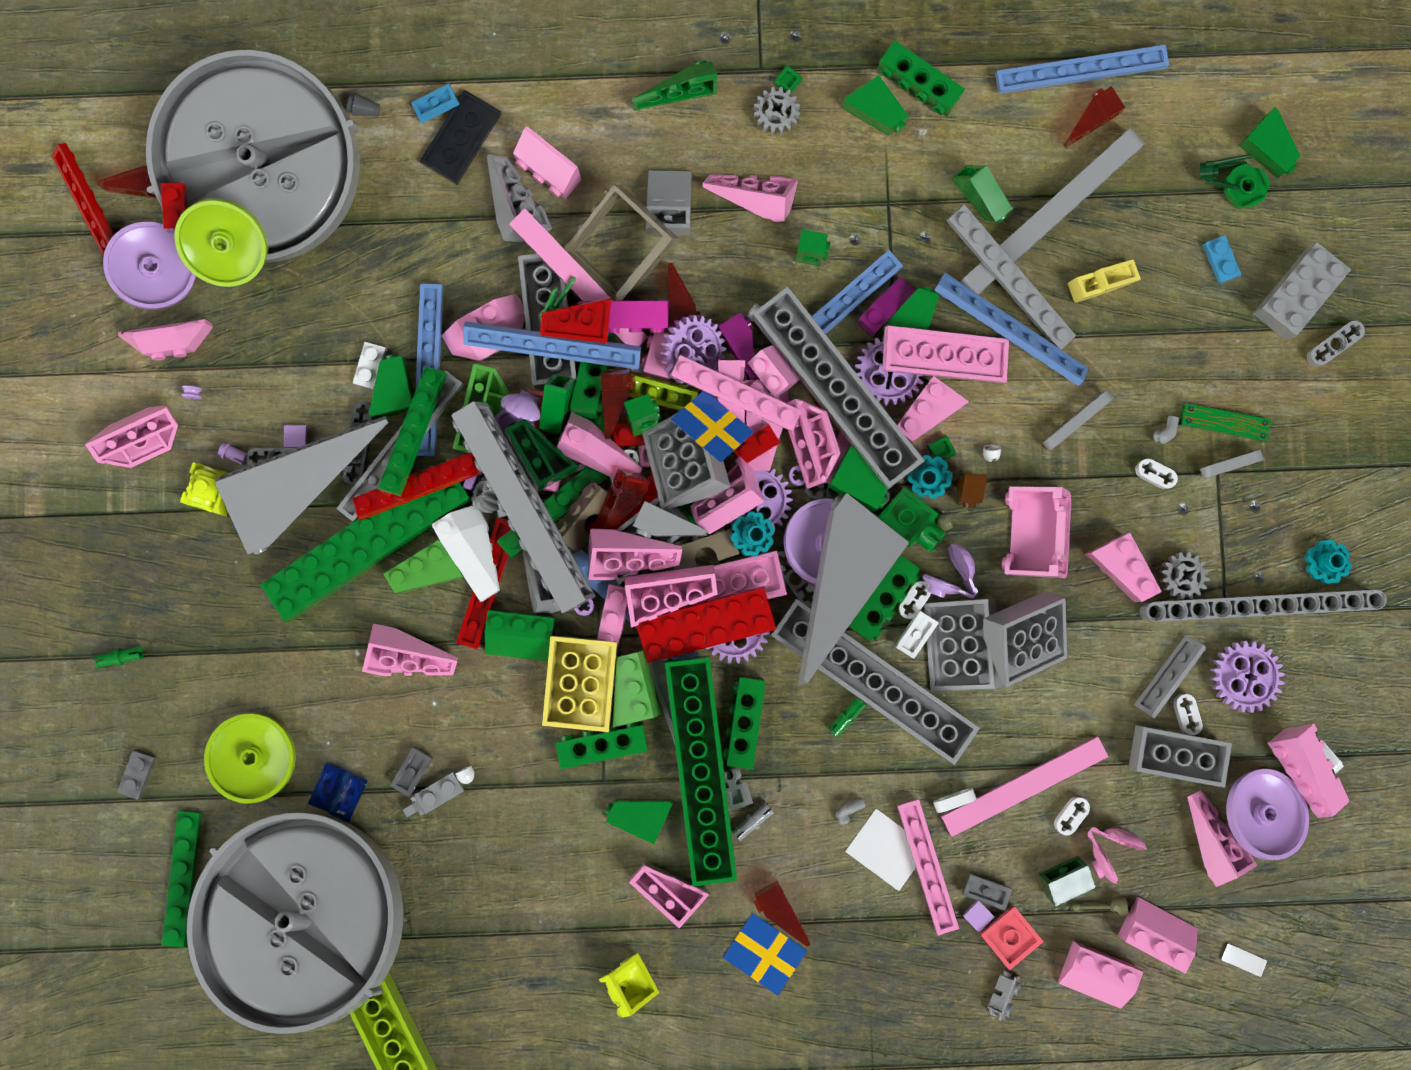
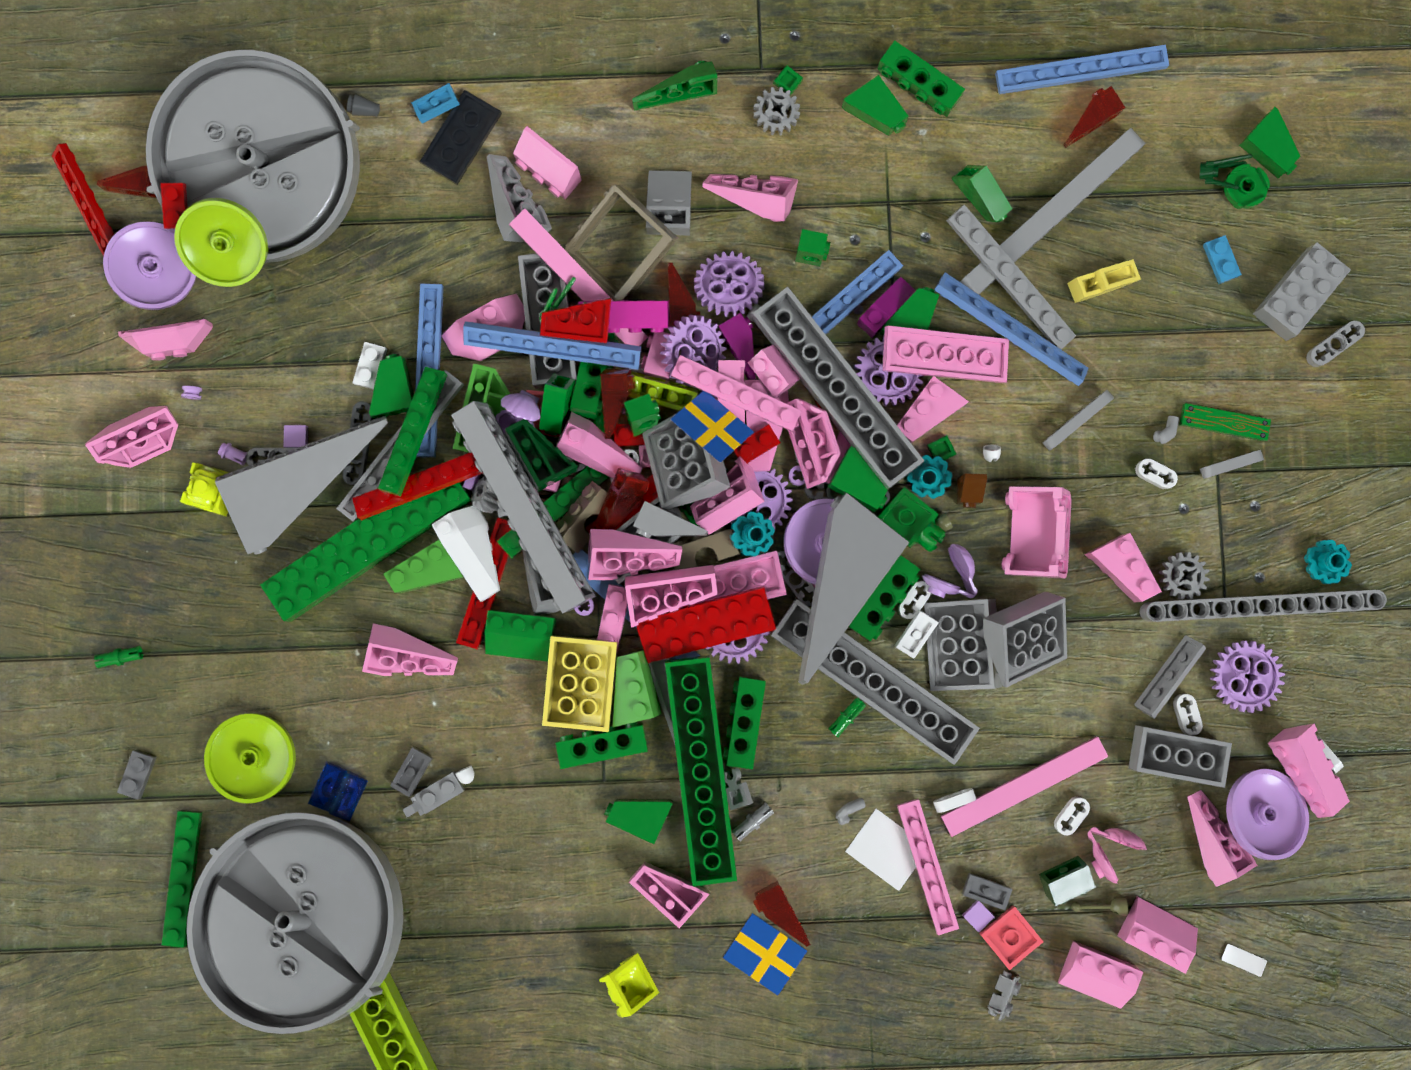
(729, 283): none -> lavender gear

